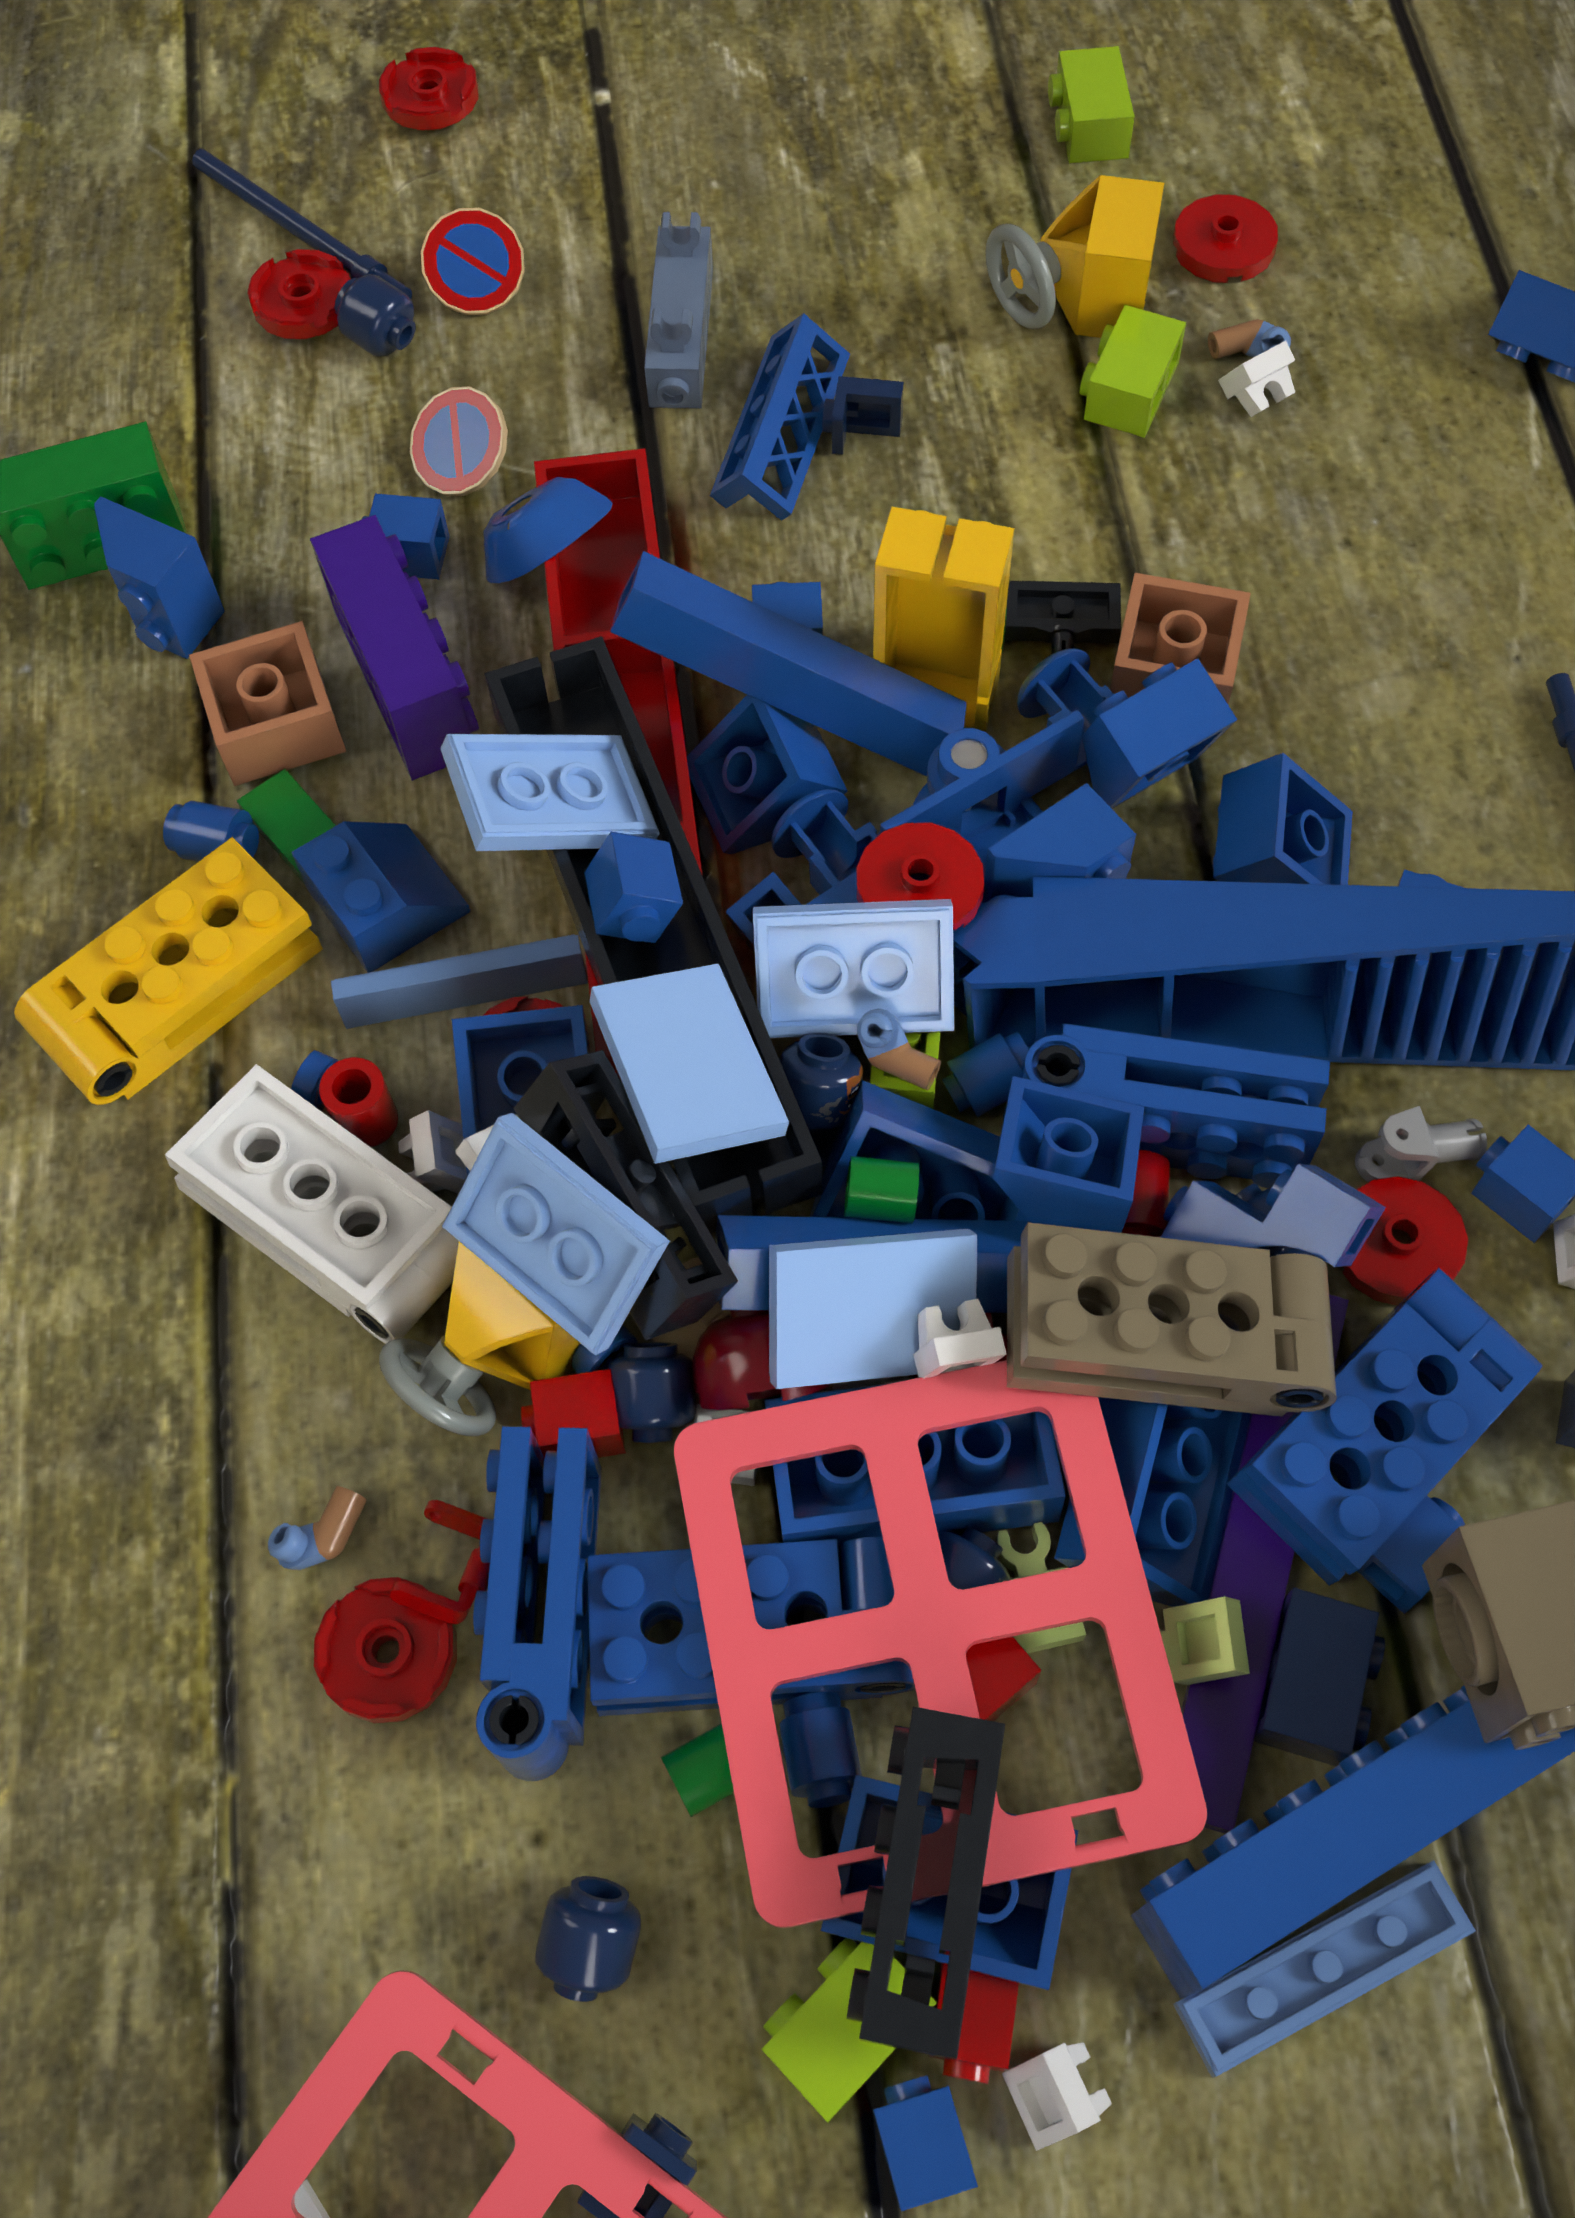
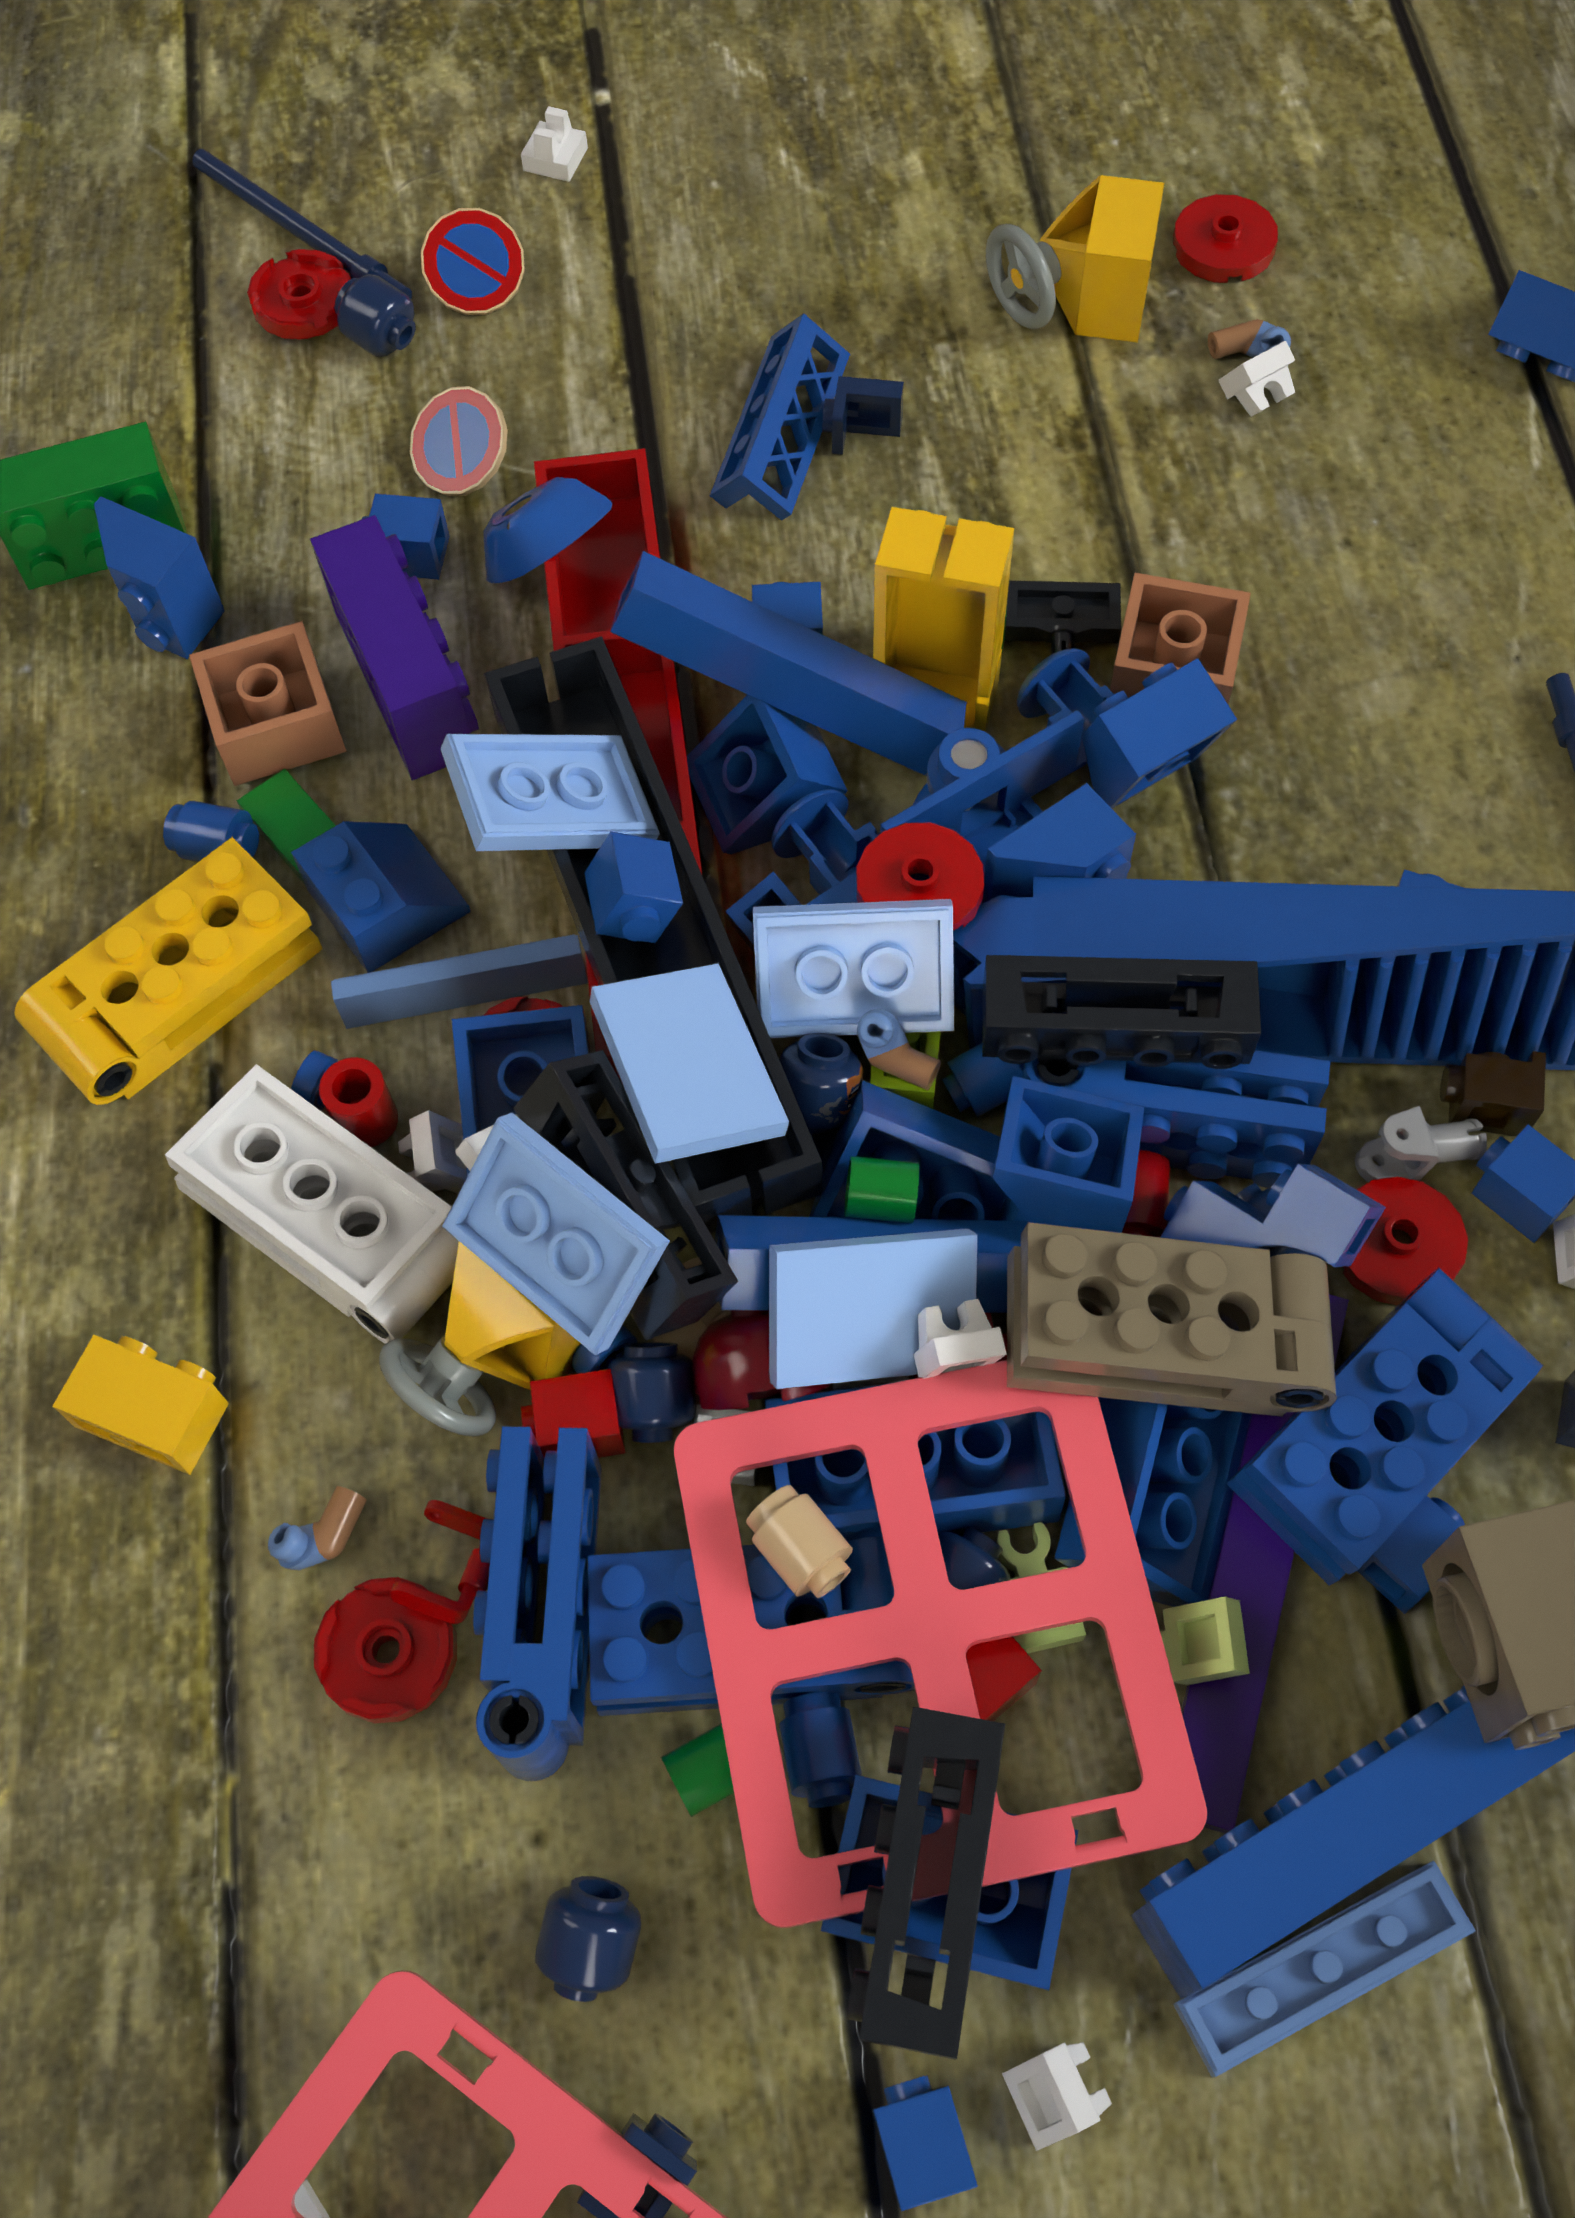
(142, 1402): none -> yellow brick
(429, 89): red plate -> none
(554, 147): none -> white tile
(679, 315): sand blue brick -> none
(800, 1542): none -> tan brick
(818, 2043): lime brick -> none
(985, 2027): red brick -> none
(1092, 104): lime brick -> none
(1120, 1010): none -> black brick
(1132, 370): lime brick -> none
(1281, 827): blue slope -> none
(1320, 1678): dark blue brick -> none
(1495, 1091): none -> dark brown brick

